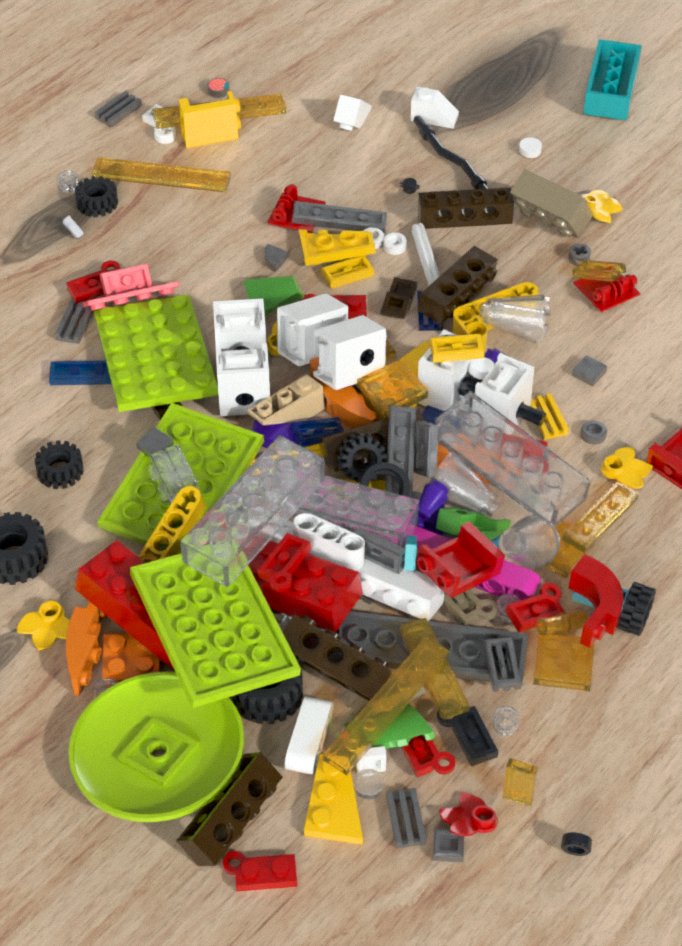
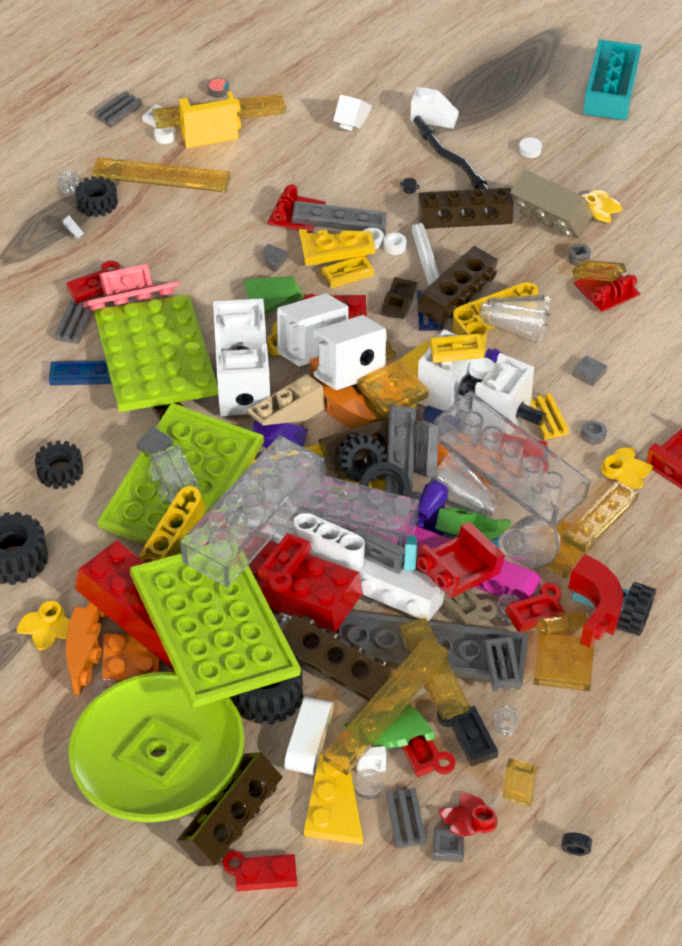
(309, 438): clear blue tile -> none

